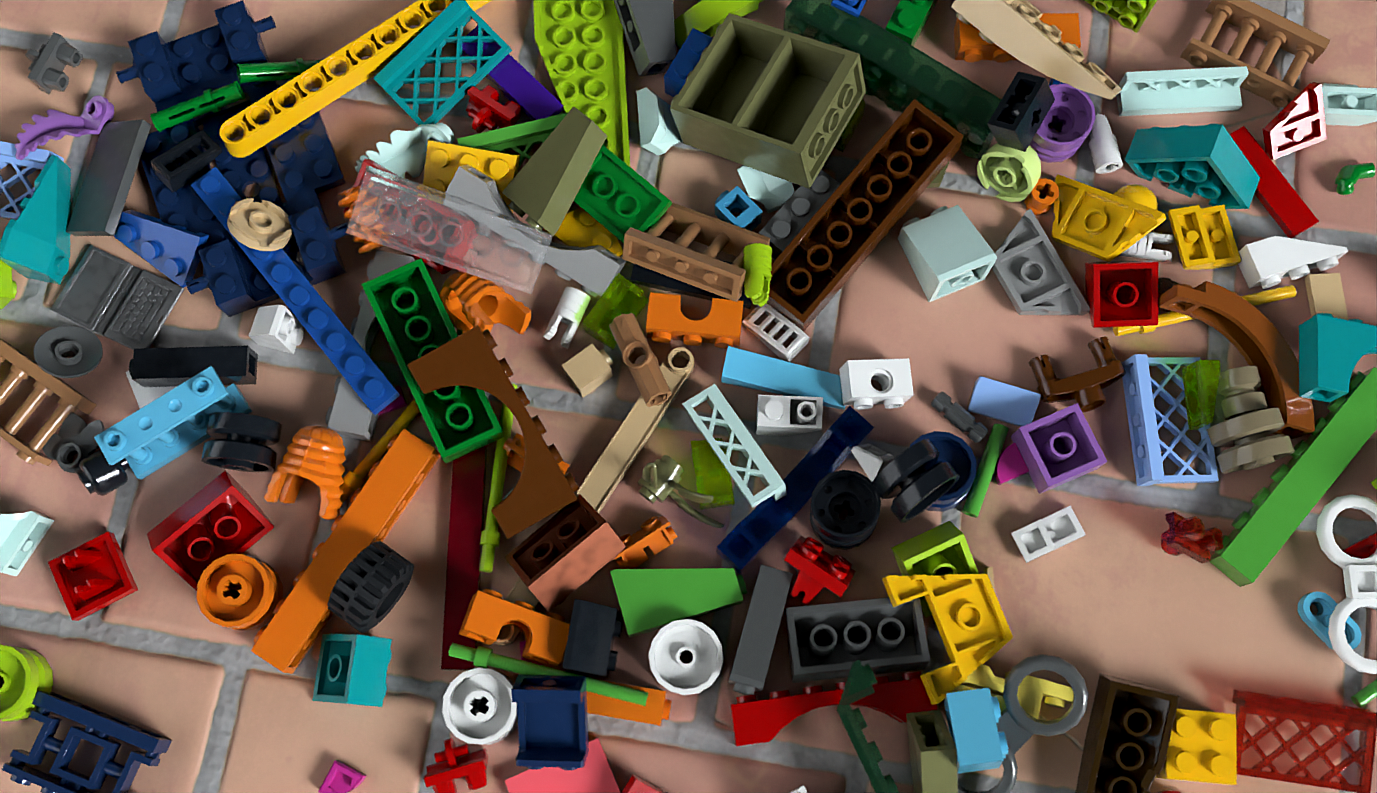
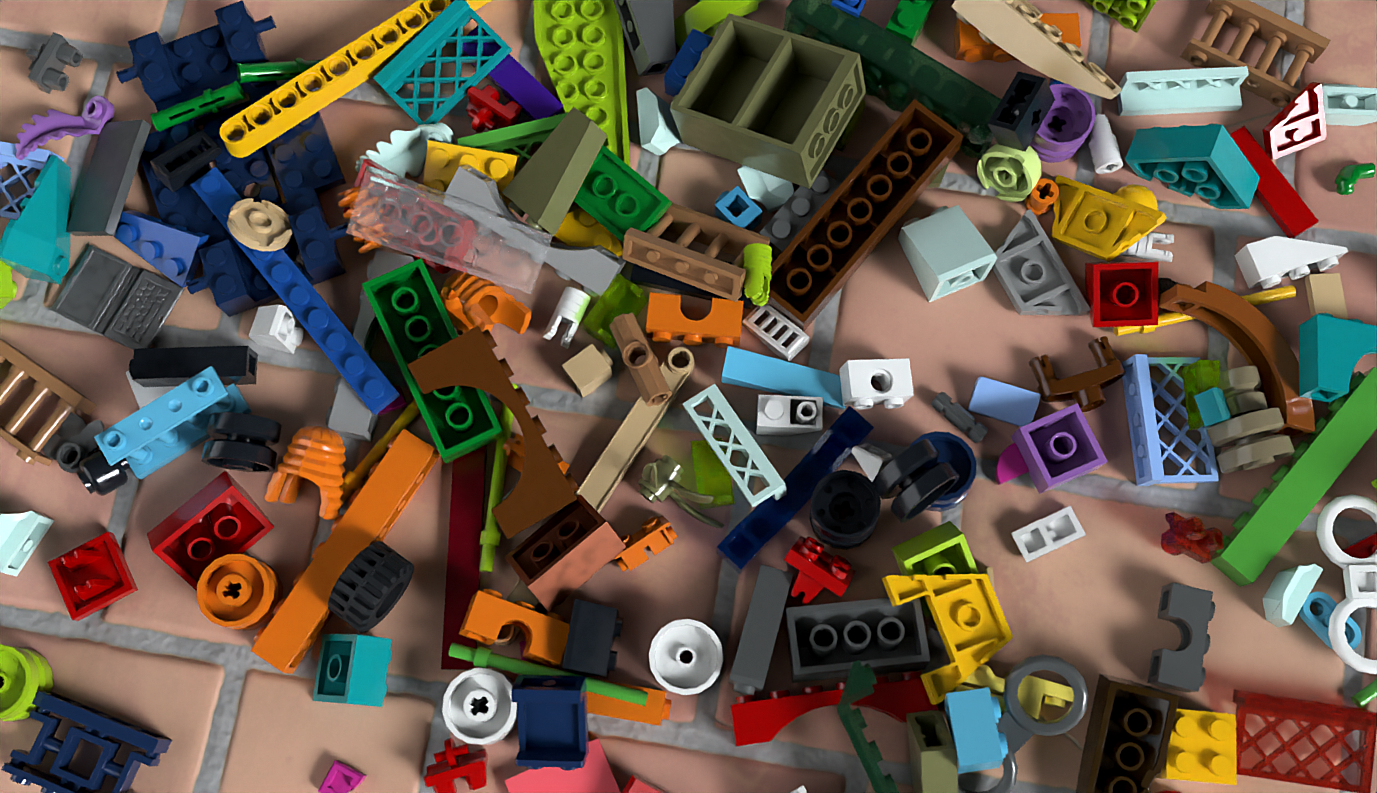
(64, 342): dark grey dish -> none
(660, 596): bright green slope -> none
(985, 470): bright green piece -> none
(1191, 612): none -> dark grey arch
(1204, 237): yellow slope -> none
(1213, 406): none -> teal slope
(1289, 593): none -> light aqua slope

